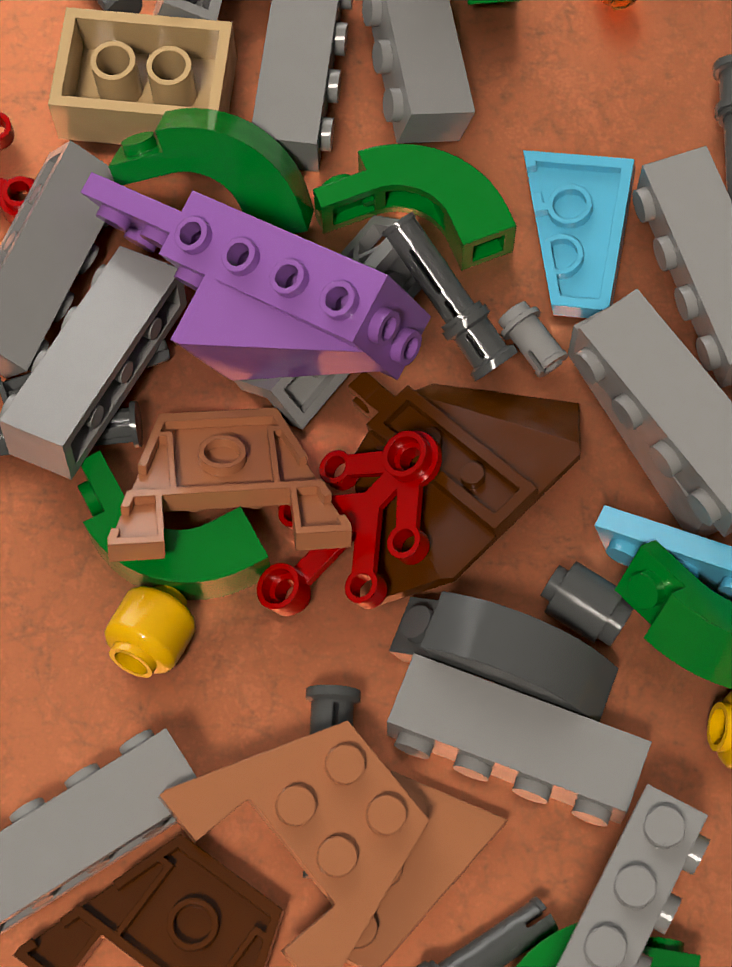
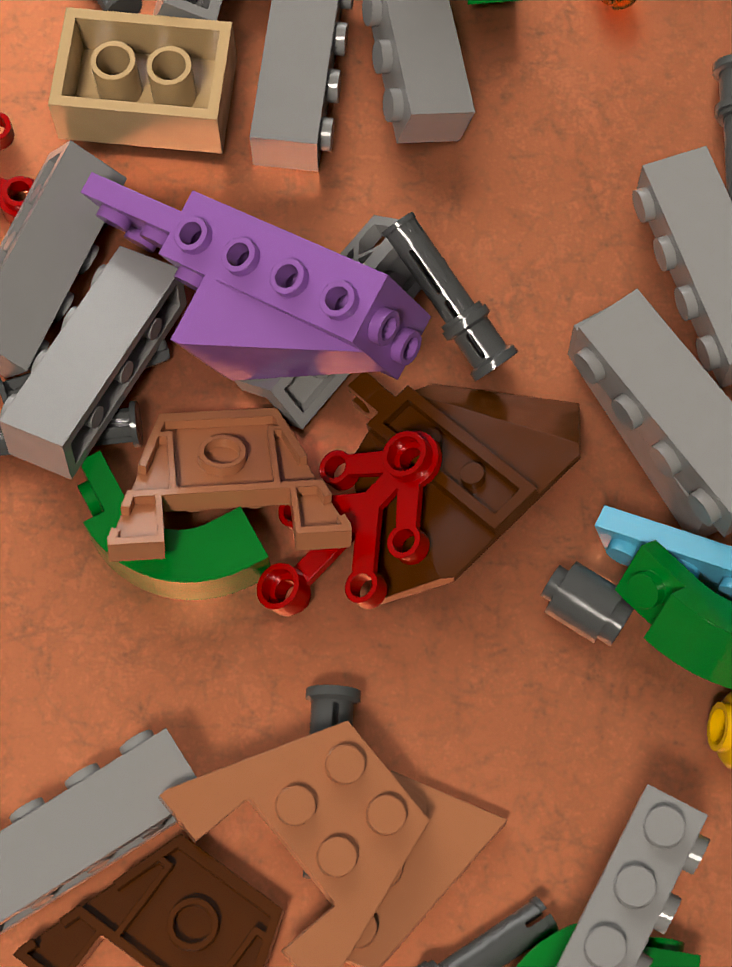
(149, 630): yellow head -> none
(228, 151): green arch -> none
(429, 185): green arch -> none
(507, 650): dark grey arch -> none
(517, 740): light grey brick -> none
(532, 338): light grey pin -> none
(580, 226): medium azure wing -> none

